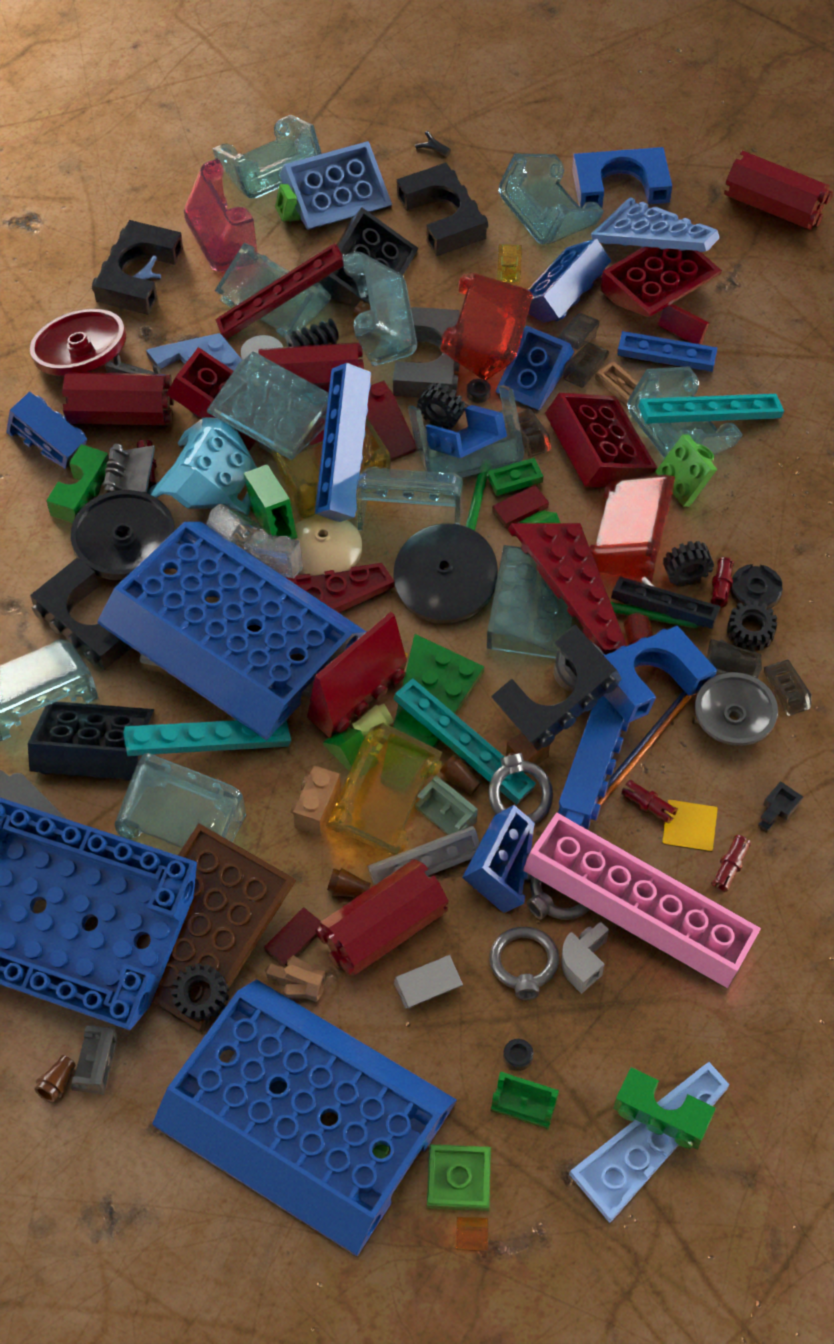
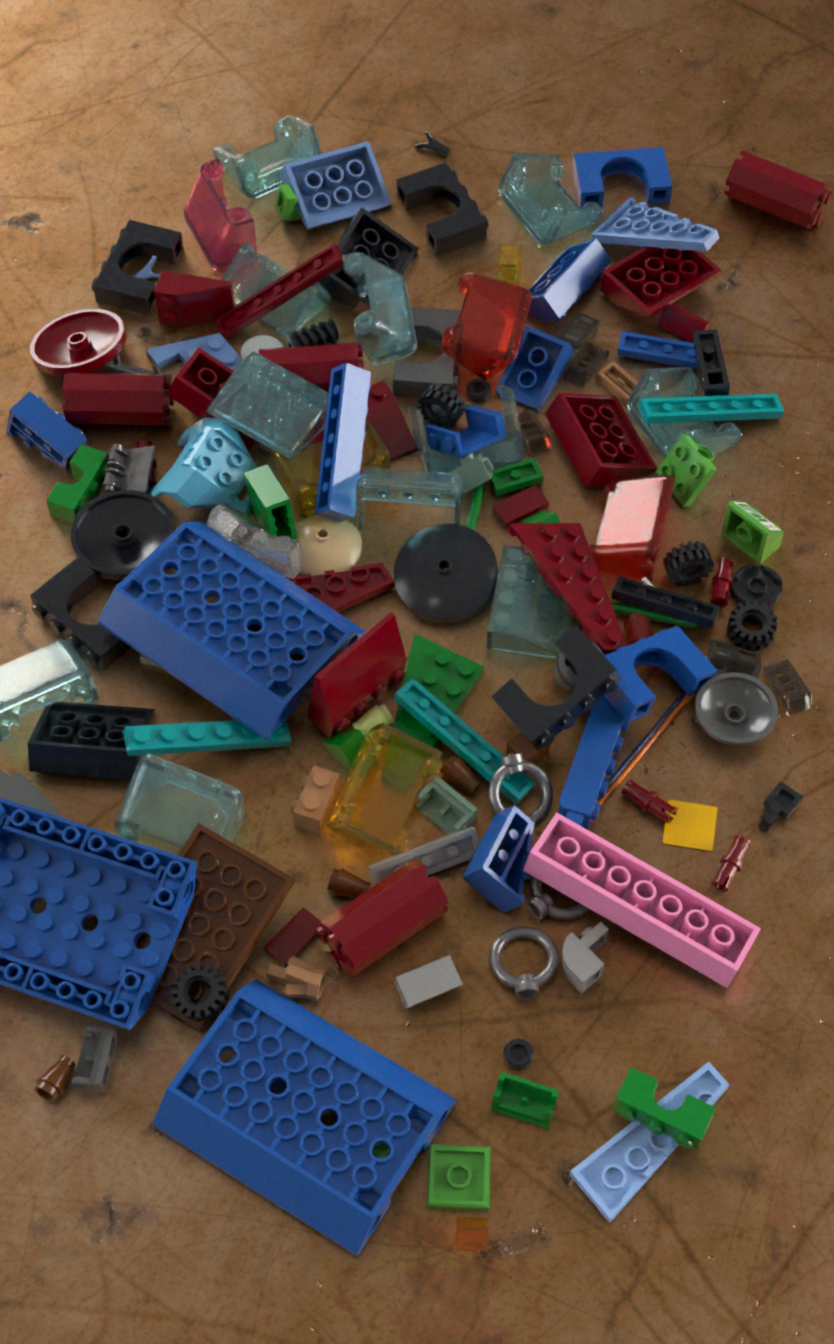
(191, 299): none -> dark red slope
(474, 471): none -> sand green brick
(710, 364): none -> black slope
(751, 531): none -> bright green slope

